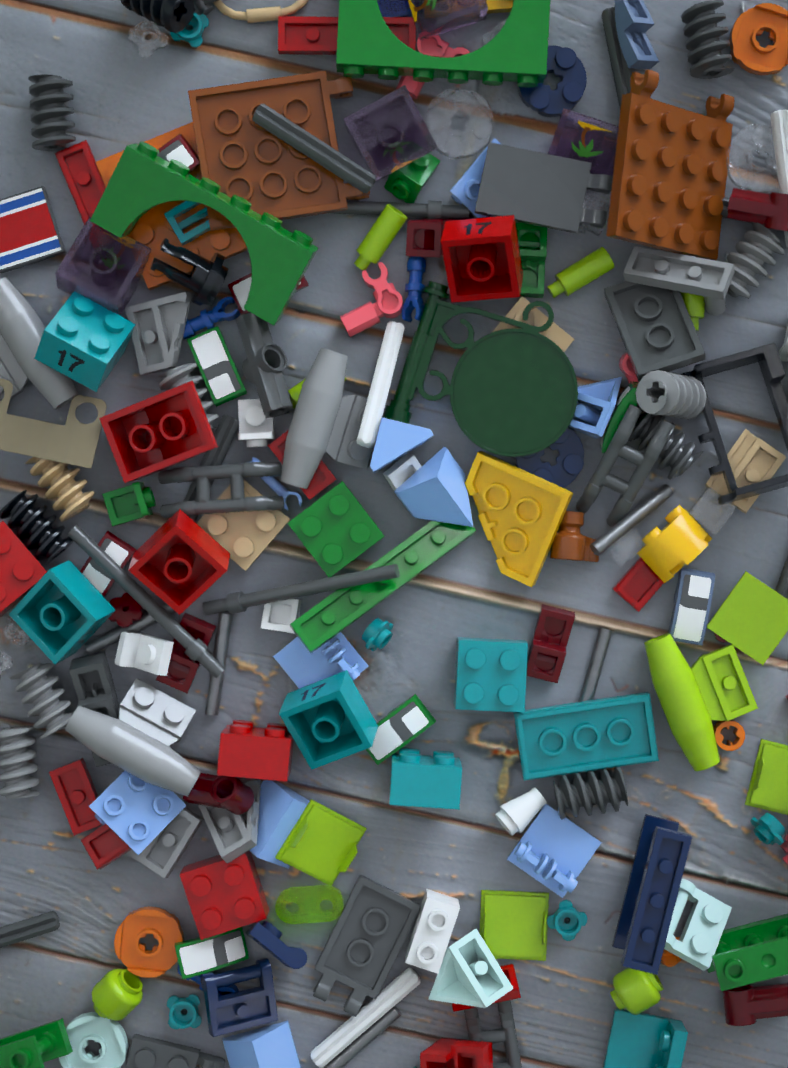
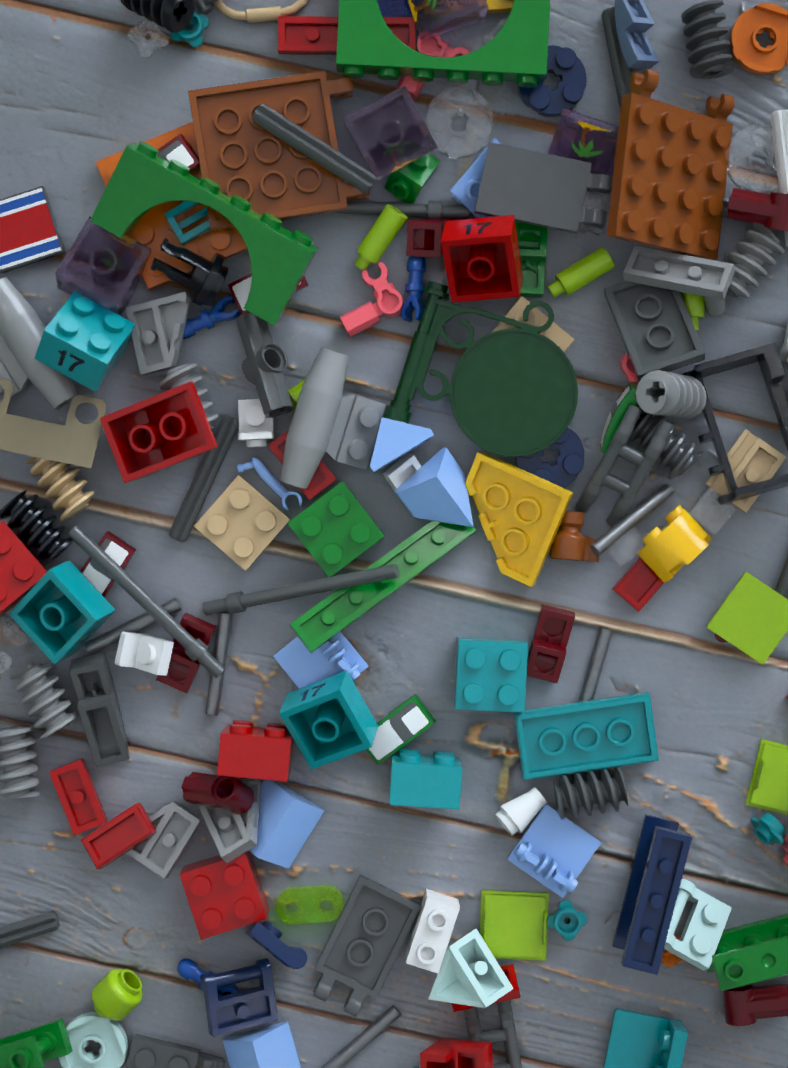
(50, 112): dark grey piece -> none
(82, 177): red tile -> none
(126, 610): dark red plant -> none
(129, 503): green bracket -> none
(134, 954): orange plate -> none
(136, 810): light blue hinge -> none
(141, 737): light grey plate -> none
(179, 562): red brick -> none
(179, 1020): teal plate -> none
(212, 953): slope -> none
(216, 366): slope -> none
(236, 473): dark grey piece -> none
(280, 615): white plate -> none
(321, 843): lime piece -> none
(365, 1018): white axle -> none
(377, 634): teal plate -> none
(380, 384): white axle -> none
(595, 407): light blue slope -> none
(636, 990): lime head -> none
(691, 606): slope -> none
(697, 695): lime plate -> none
(738, 731): orange bush -> none

